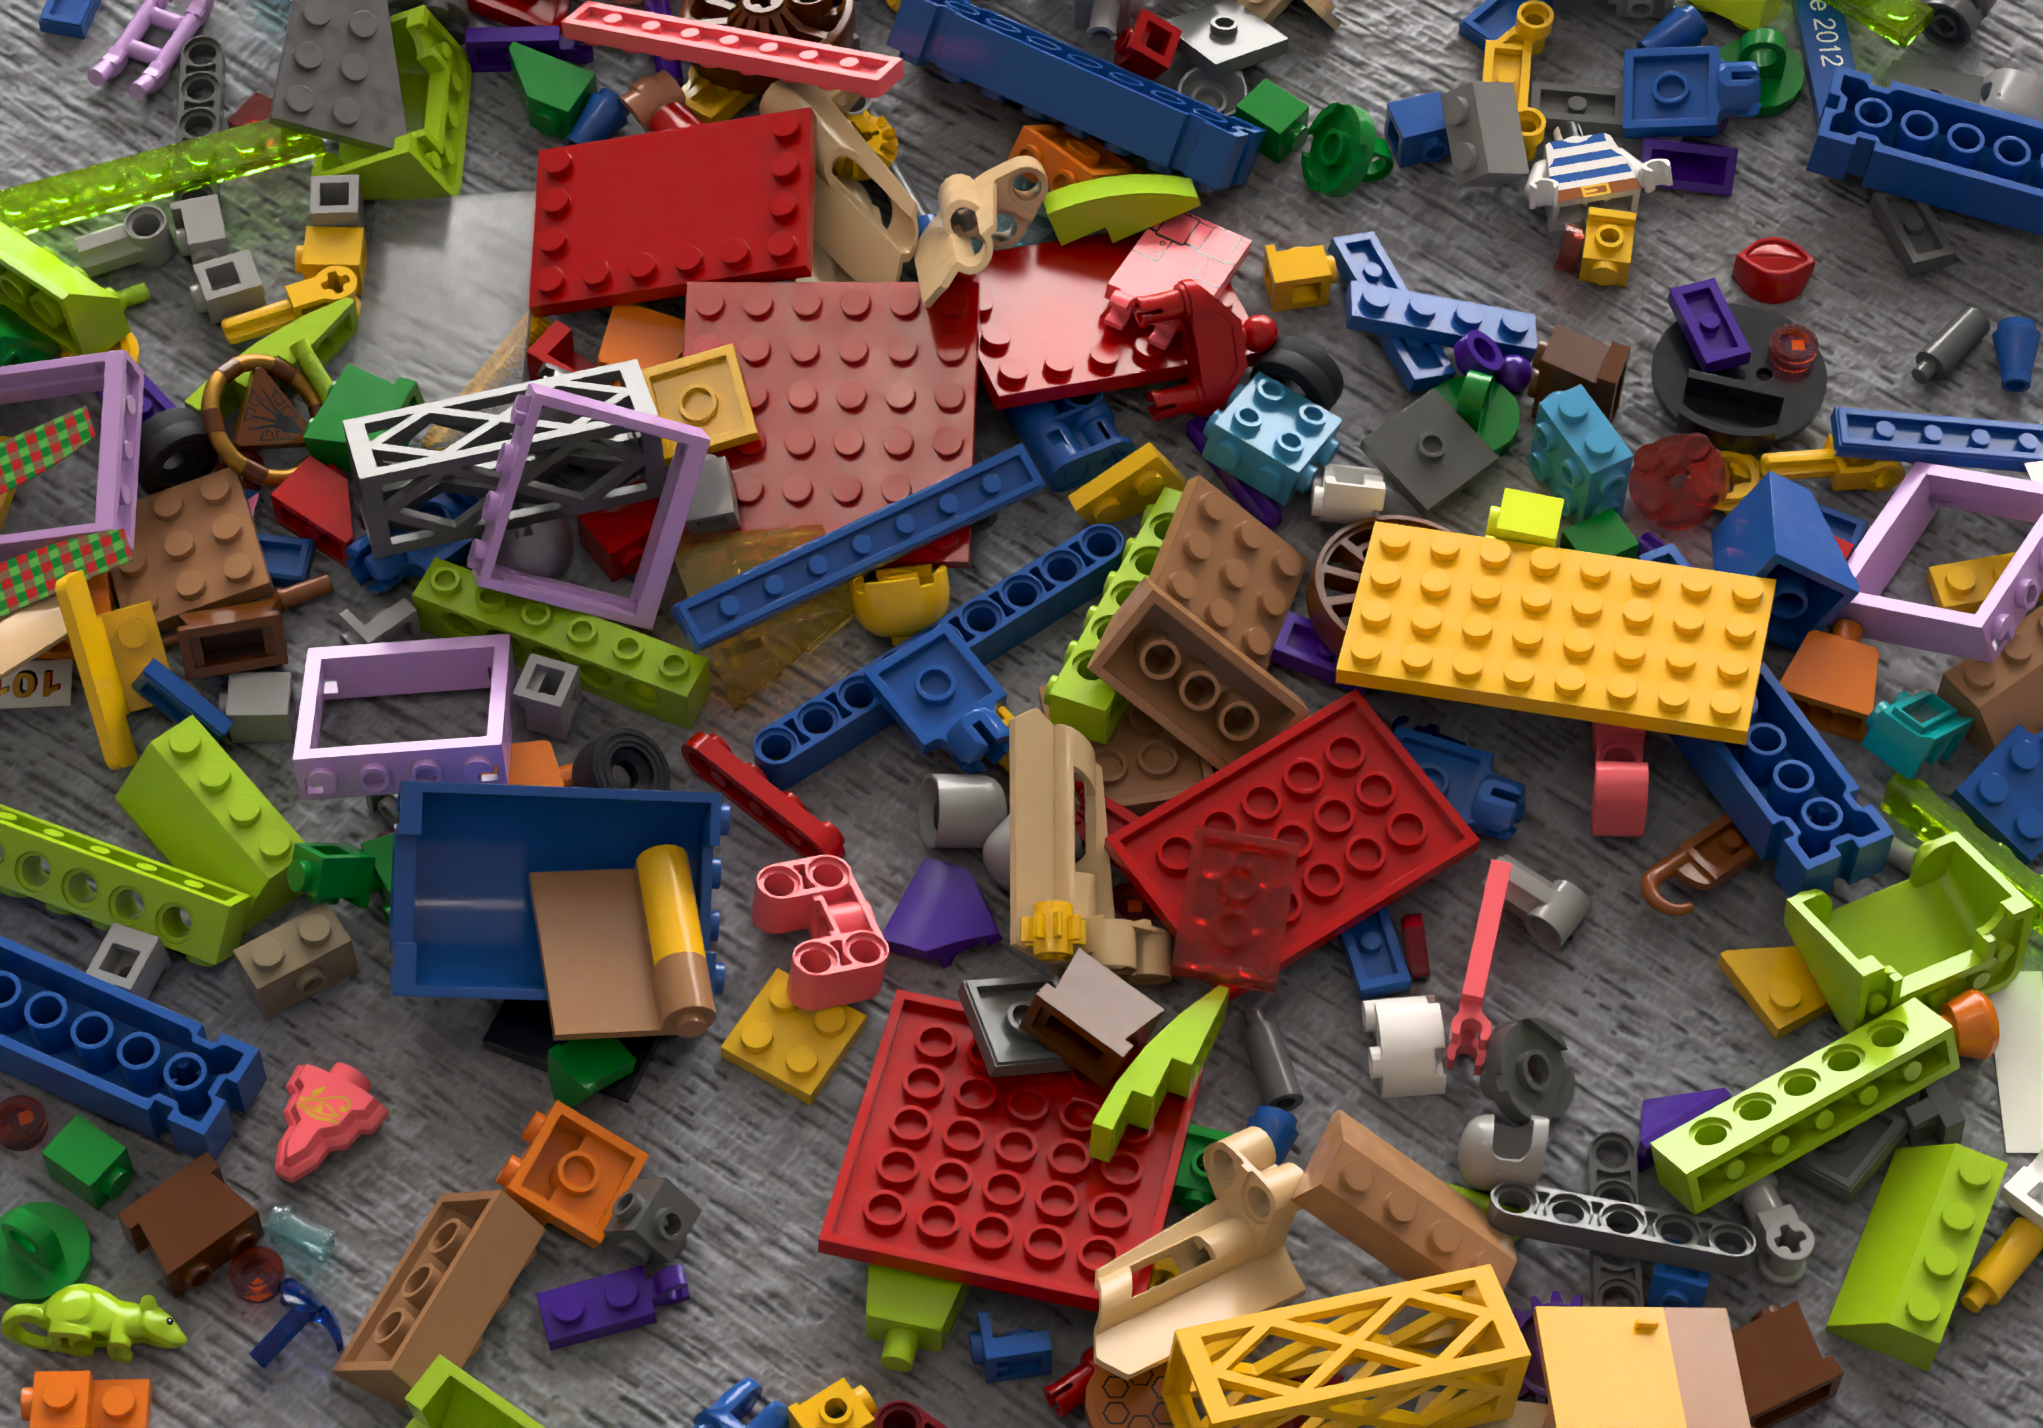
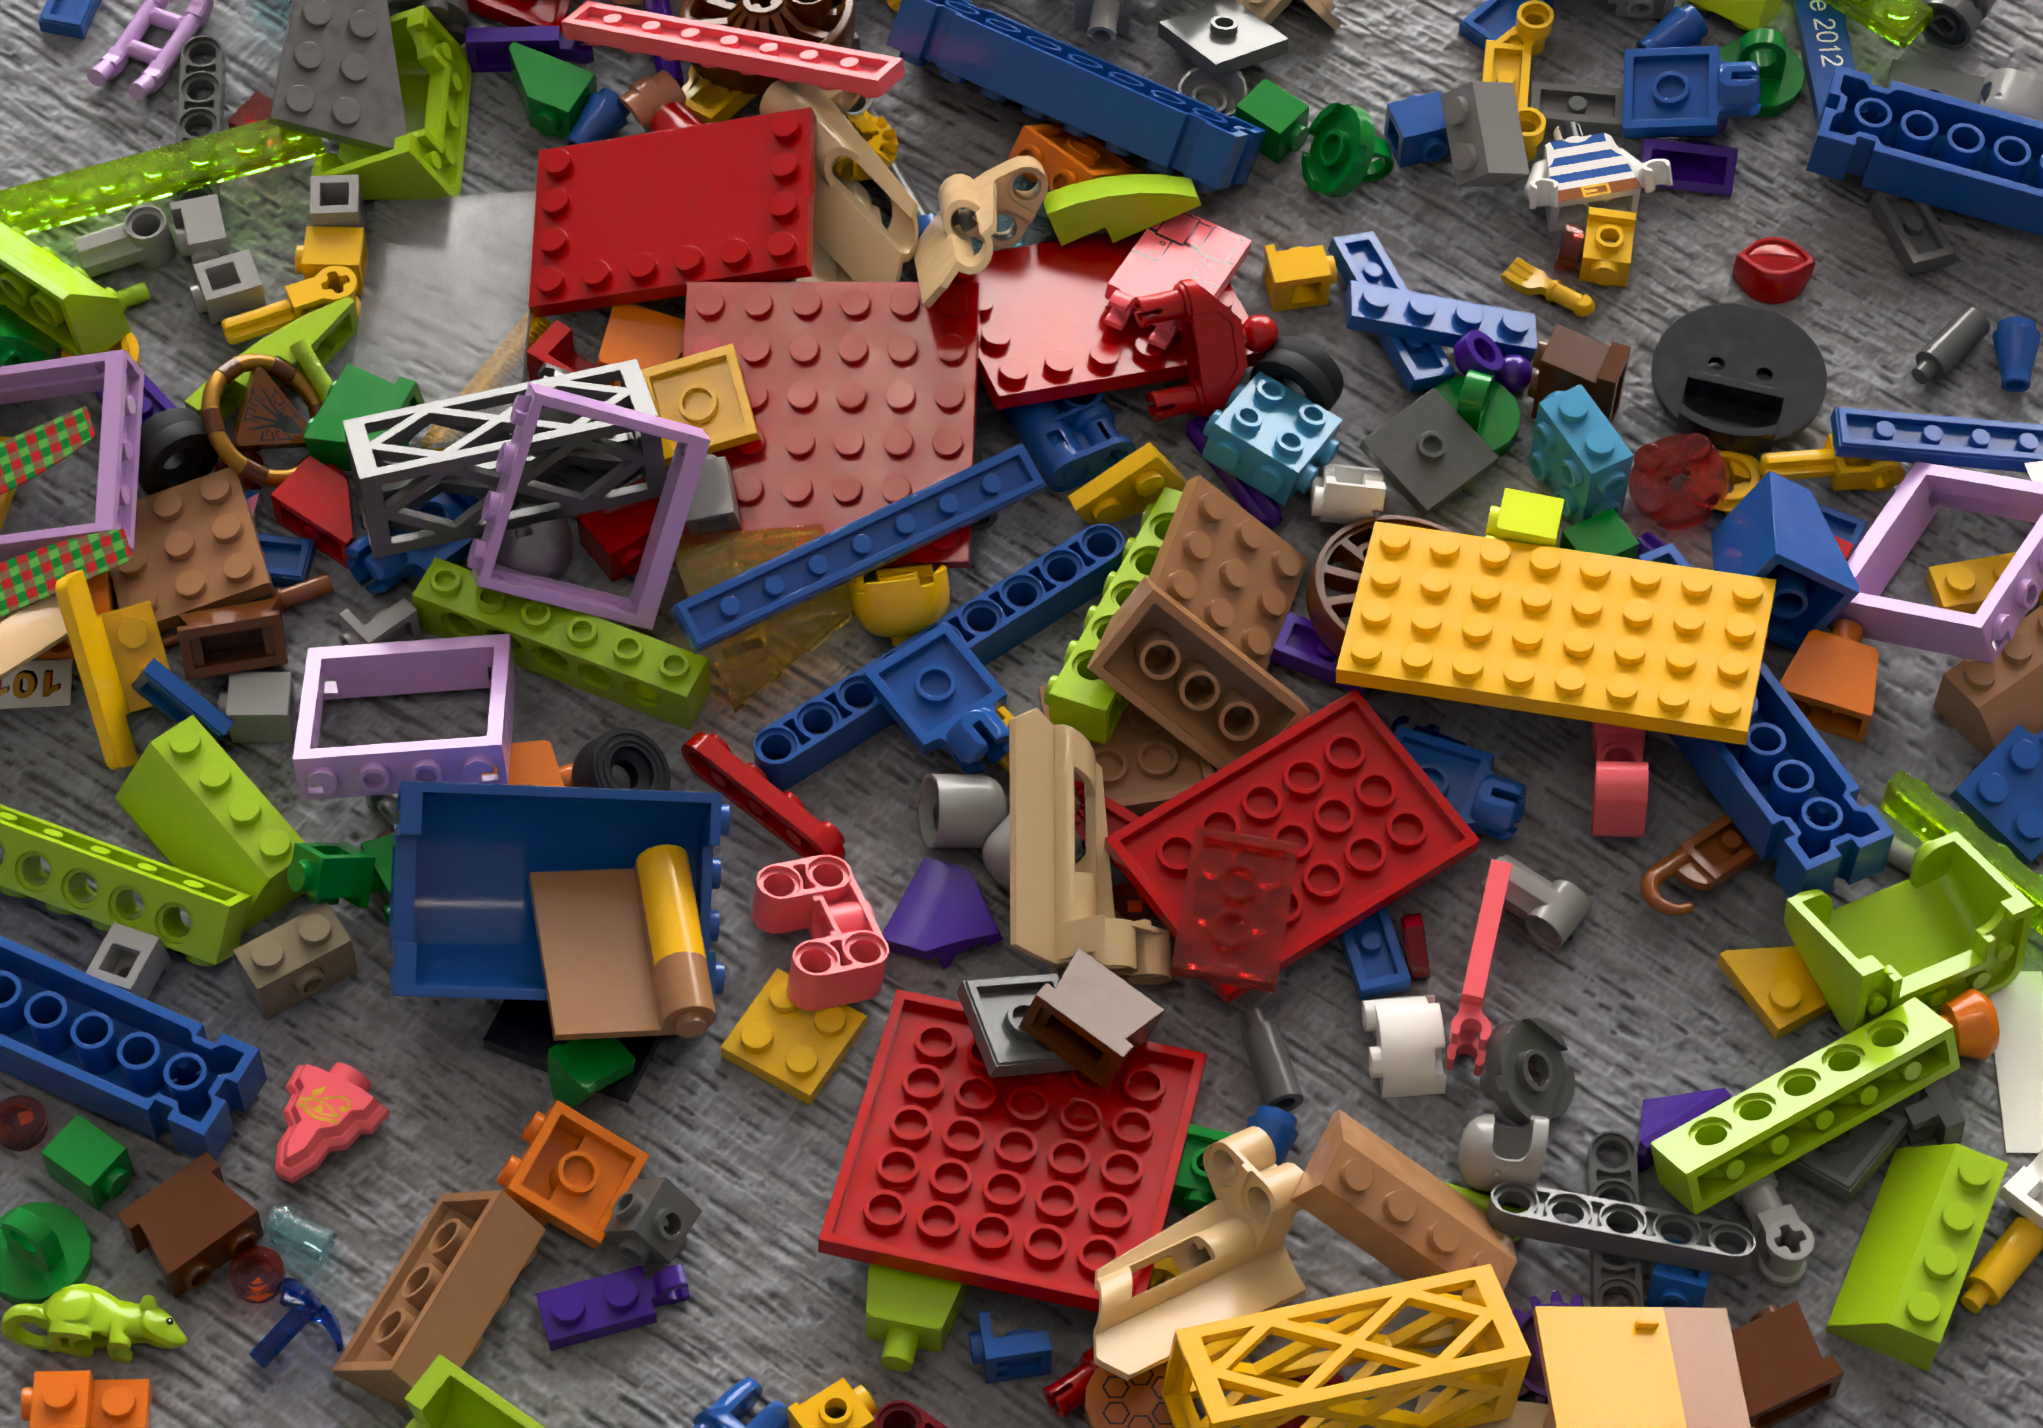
(549, 694): light grey brick -> none
(1053, 931): yellow gear -> none
(1147, 45): red brick -> none
(1164, 1065): lime slope -> none
(1533, 281): none -> yellow piece
(1709, 326): dark purple plate -> none
(1793, 347): clear red tile -> none
(1915, 731): teal window -> none

